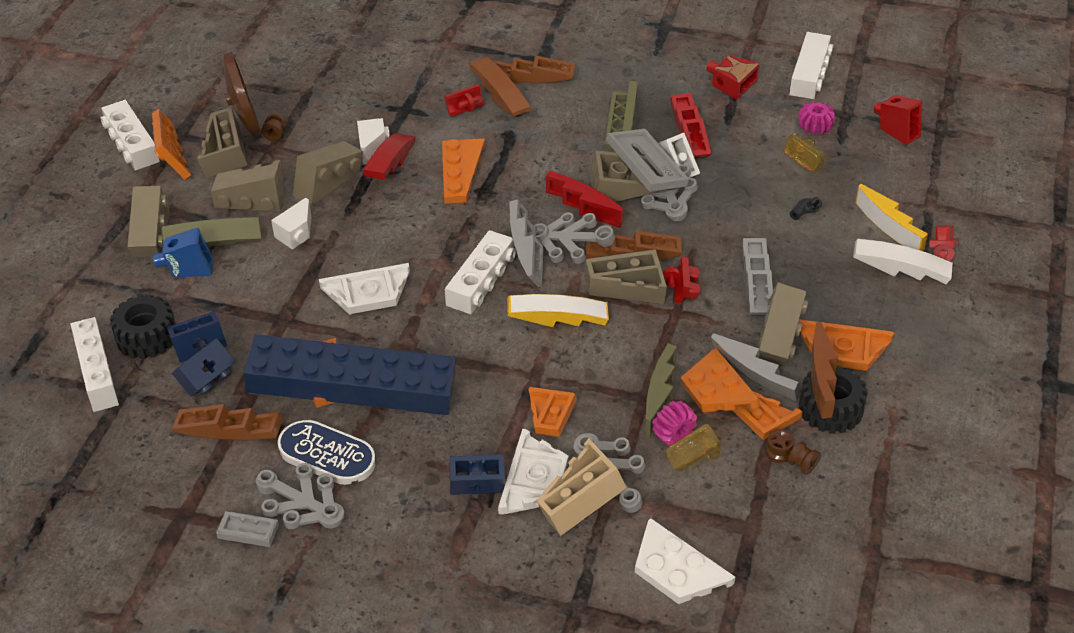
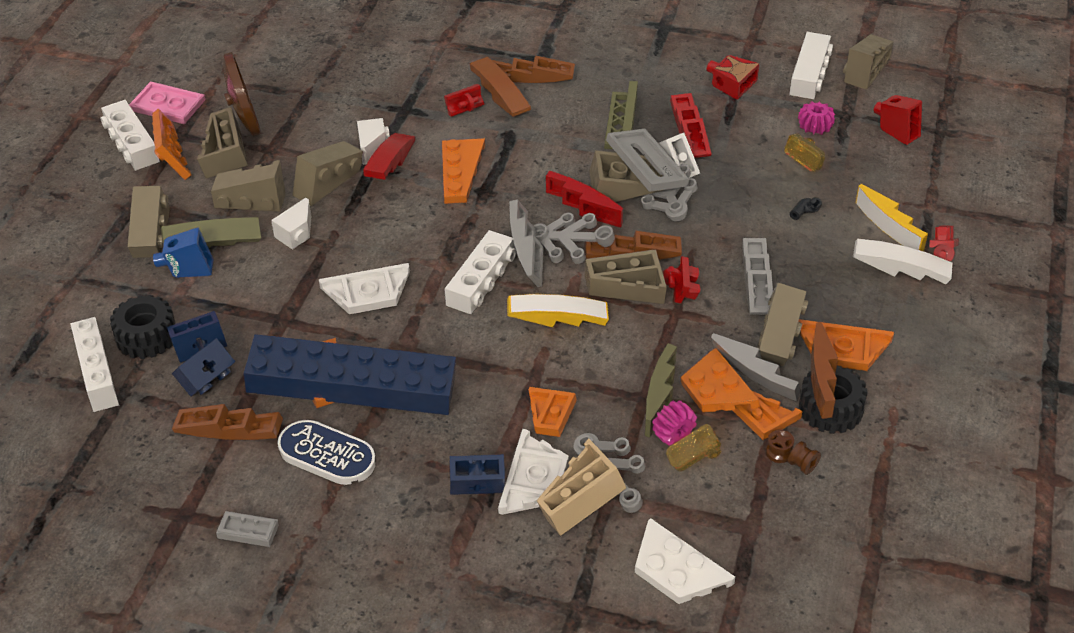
(172, 101): none -> bright pink tile
(268, 483): light grey plant -> none
(273, 127): reddish brown wheel -> none
(867, 60): none -> dark tan wedge

